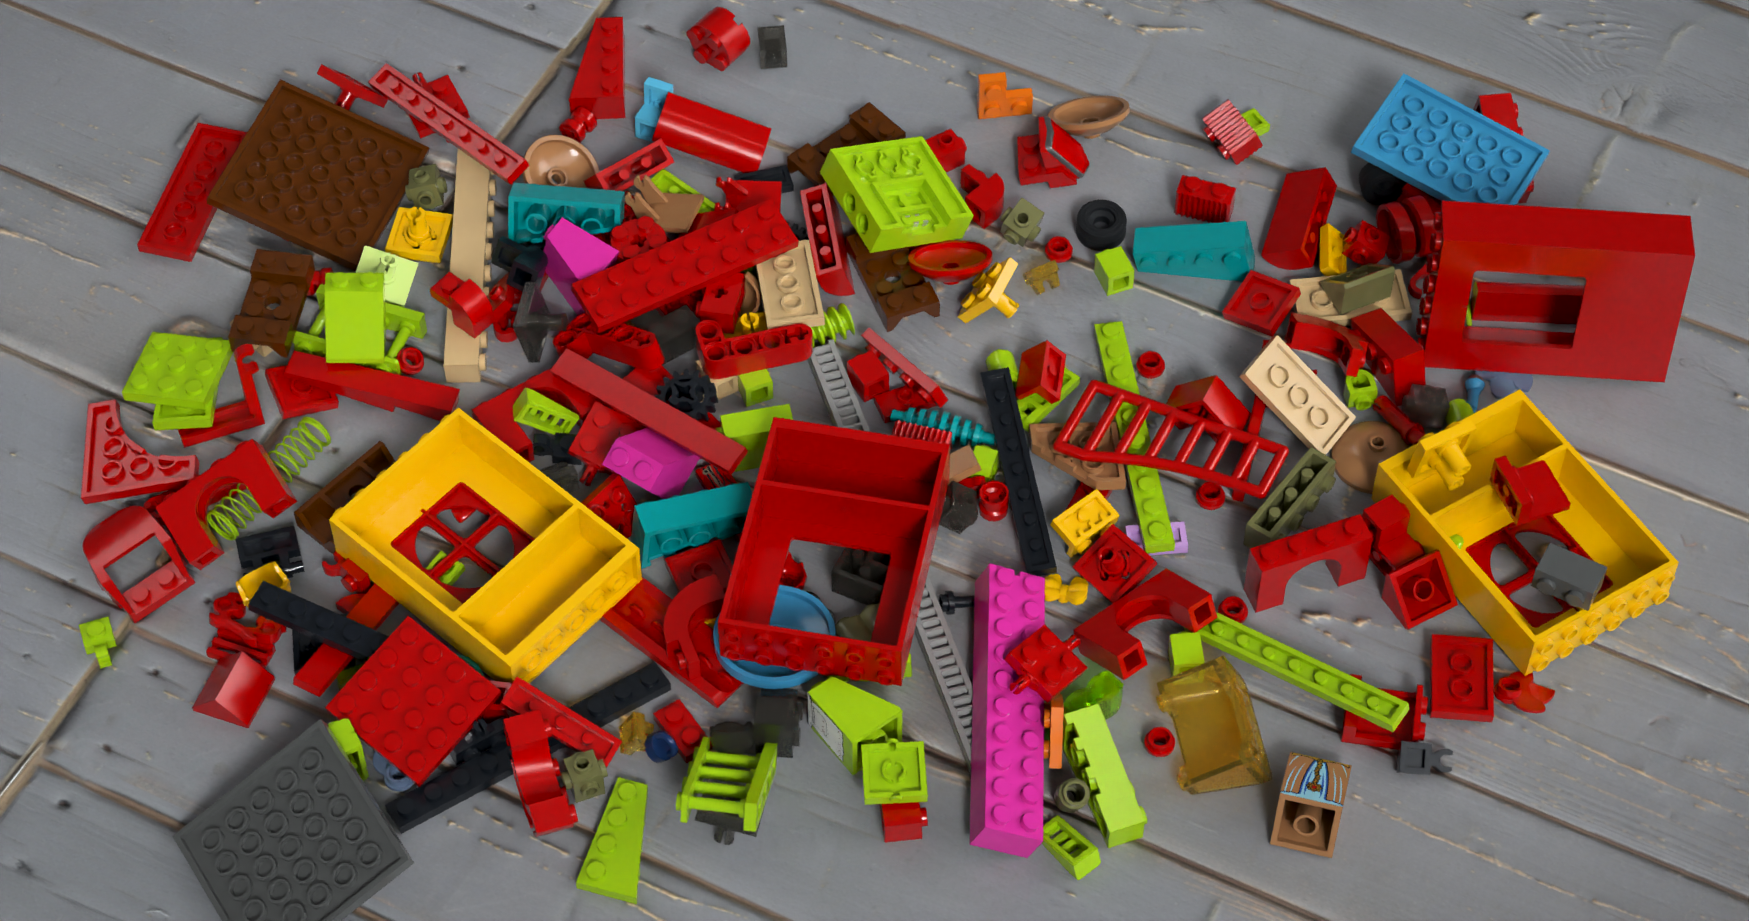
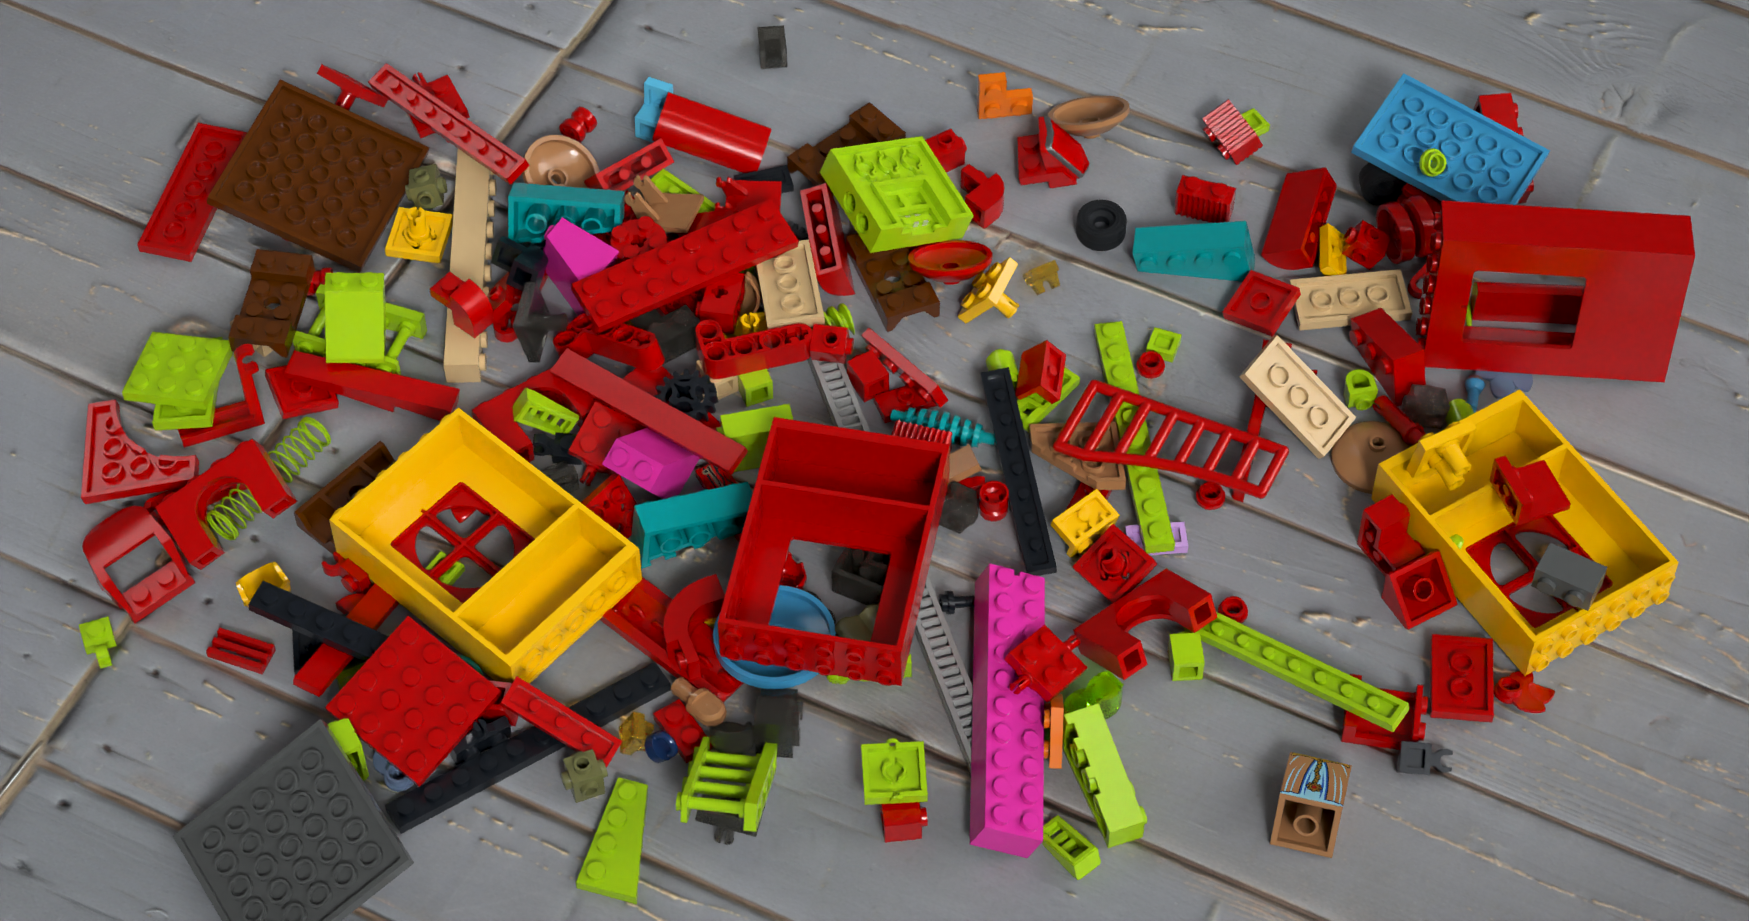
(232, 607): red helmet -> none
(235, 690): red slope -> none
(270, 547): black plate -> none
(397, 273): yellowish green tile -> none
(413, 355): red plate -> none
(537, 774): red brick -> none
(602, 71): red wedge -> none
(700, 563): red plate -> none
(700, 703): none -> medium nougat arm
(718, 38): red brick -> none
(830, 343): none -> red brick
(851, 717): lime slope -> none
(988, 461): lime plate -> none
(1021, 223): olive brick -> none
(1058, 249): red plate -> none
(1074, 593): yellow piece -> none
(1078, 789): olive brick -> none
(1114, 270): lime brick -> none
(1163, 735): red plate -> none
(1164, 343): none -> lime tile
(1211, 400): red brick -> none
(1214, 728): clear yellow windscreen -> none
(1271, 565): red arch -> none
(1291, 499): olive brick -> none
(1329, 340): red arch -> none
(1359, 286): olive slope -> none
(1438, 162): none -> lime plate

